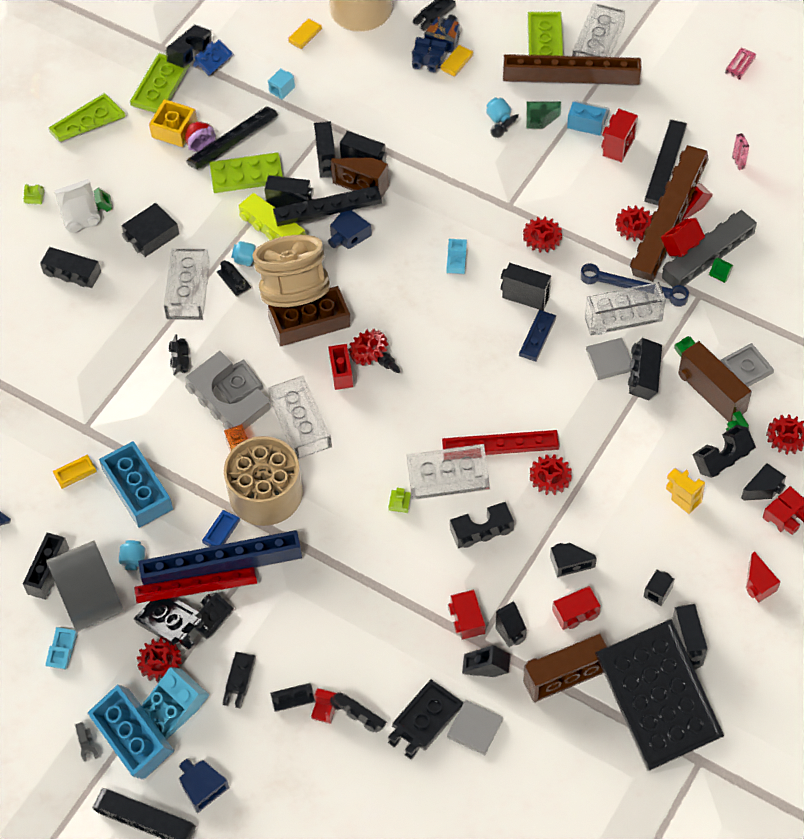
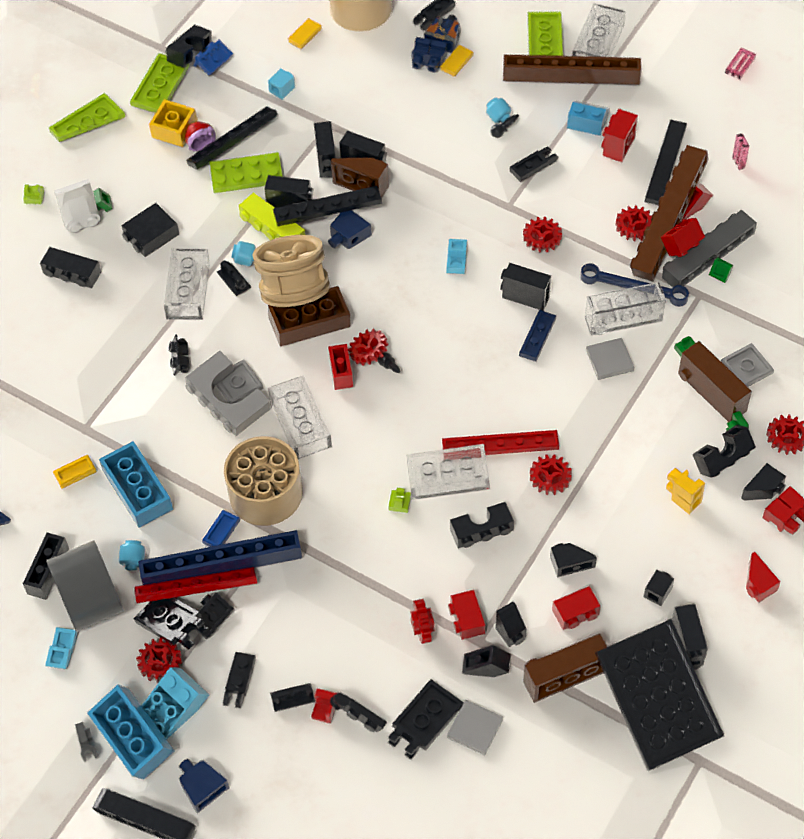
(235, 436): clear orange brick -> none
(422, 621): none -> red gear
(533, 163): none -> black hinge
(541, 113): clear green slope -> none
(645, 369): black brick -> none

